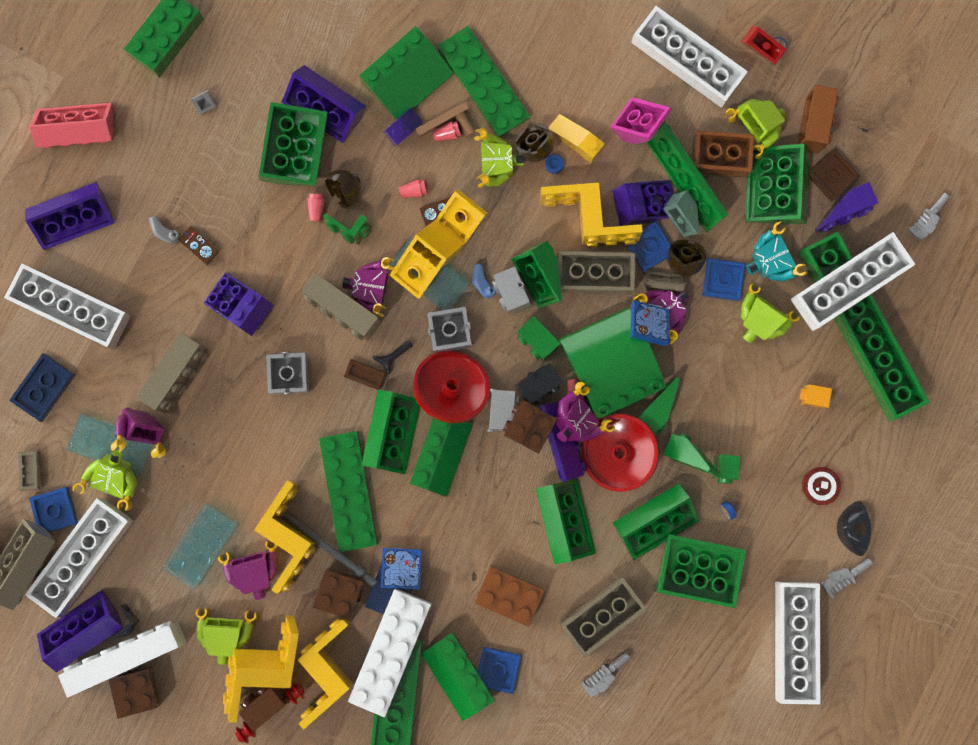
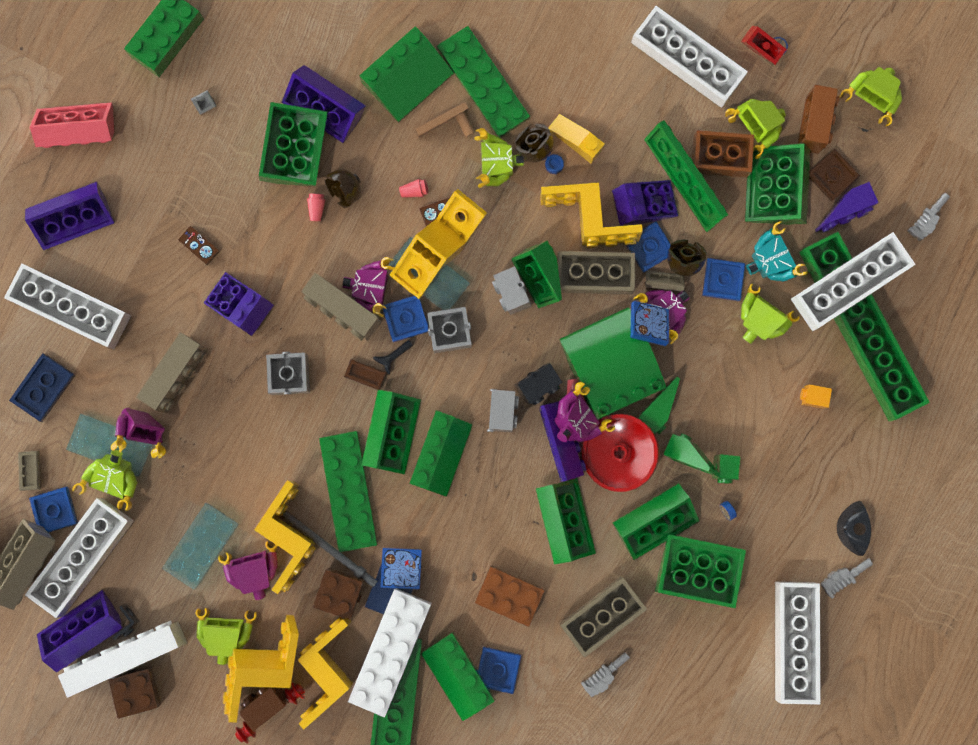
(163, 233): light grey arm -> none
(359, 230): green bracket -> none
(402, 127): dark purple slope -> none
(405, 318): none -> blue plate
(447, 132): coral cone -> none
(451, 386): red dish -> none
(480, 282): medium blue arm -> none
(529, 426): reddish brown plate -> none
(537, 338): green brick -> none
(639, 121): dark pink slope -> none
(683, 213): sand green slope -> none
(821, 486): clear red tile -> none
(879, 89): none -> lime torso

